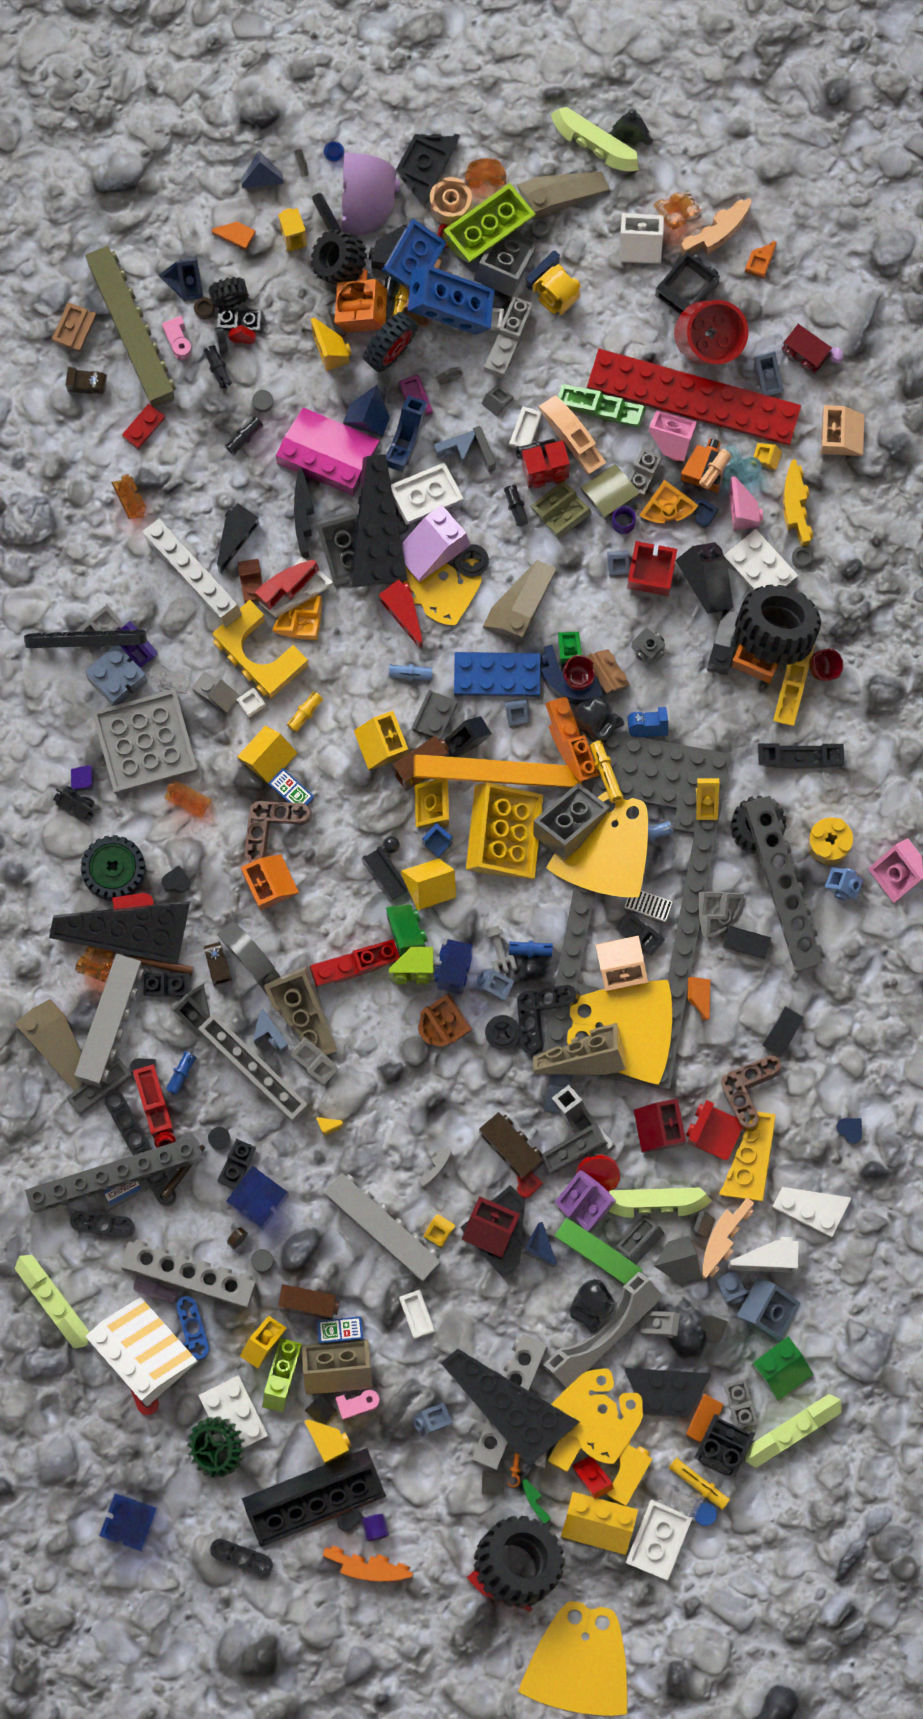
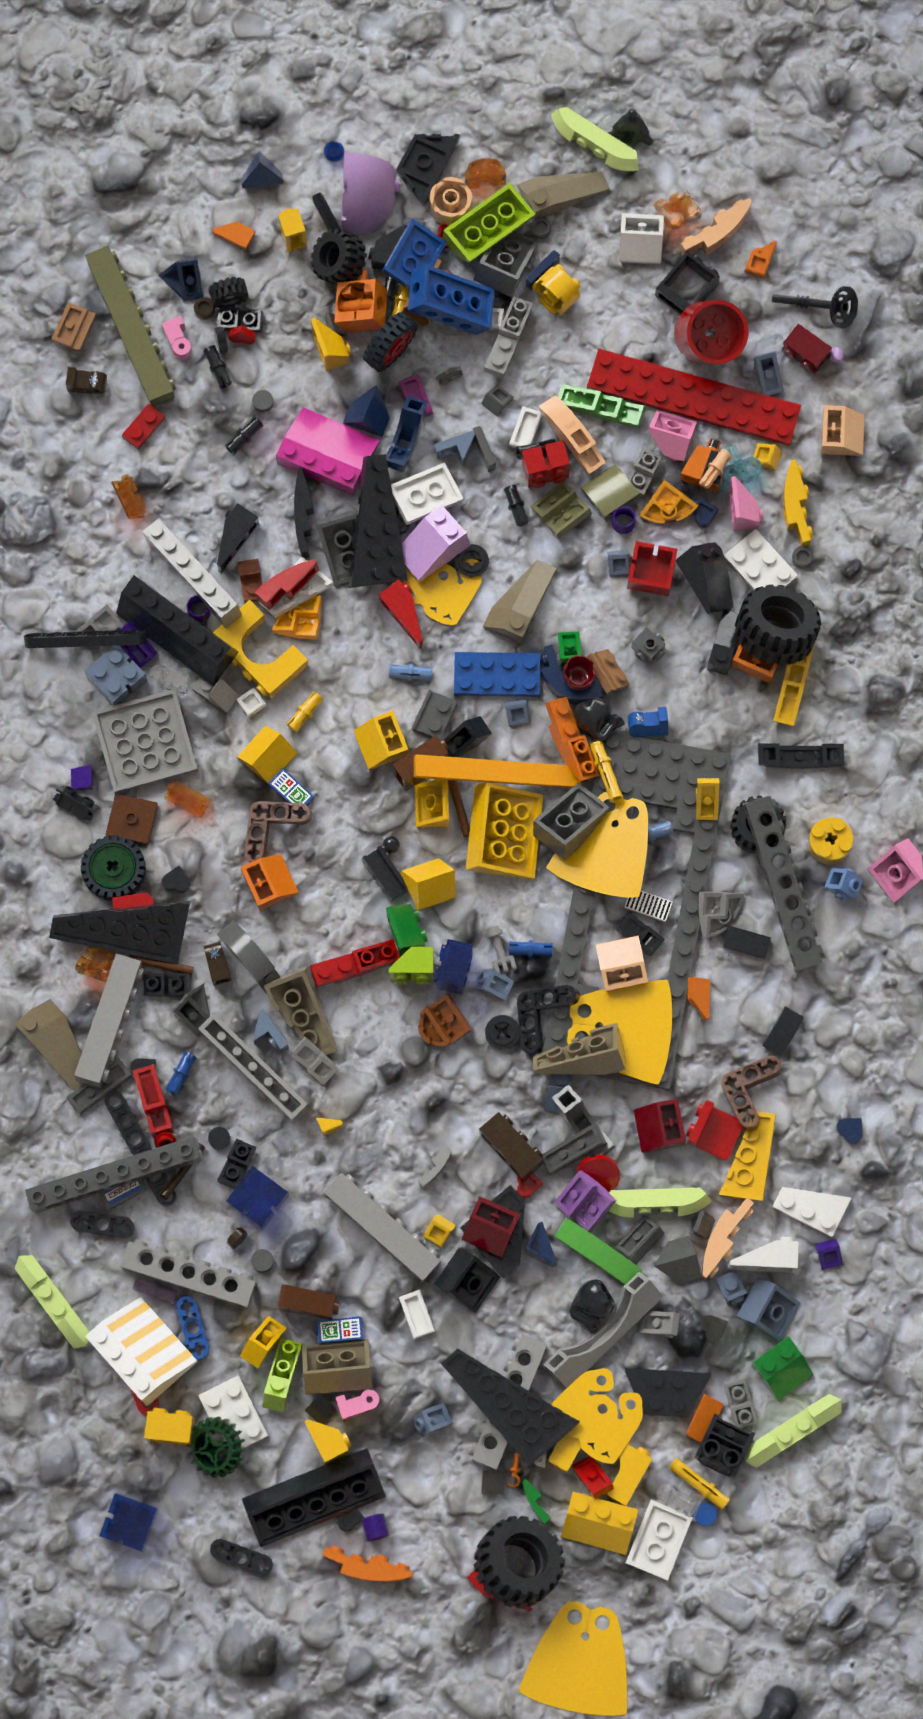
(131, 818): none -> reddish brown plate
(169, 1428): none -> yellow brick
(175, 630): none -> black slope
(200, 618): none -> dark purple piece
(301, 162): clear smoke tile -> none
(437, 840): blue panel -> none
(459, 807): none -> reddish brown bar
(467, 1280): none -> black slope
(826, 665): dark red hair -> none
(829, 1254): none -> dark purple slope
(835, 305): none -> black dish

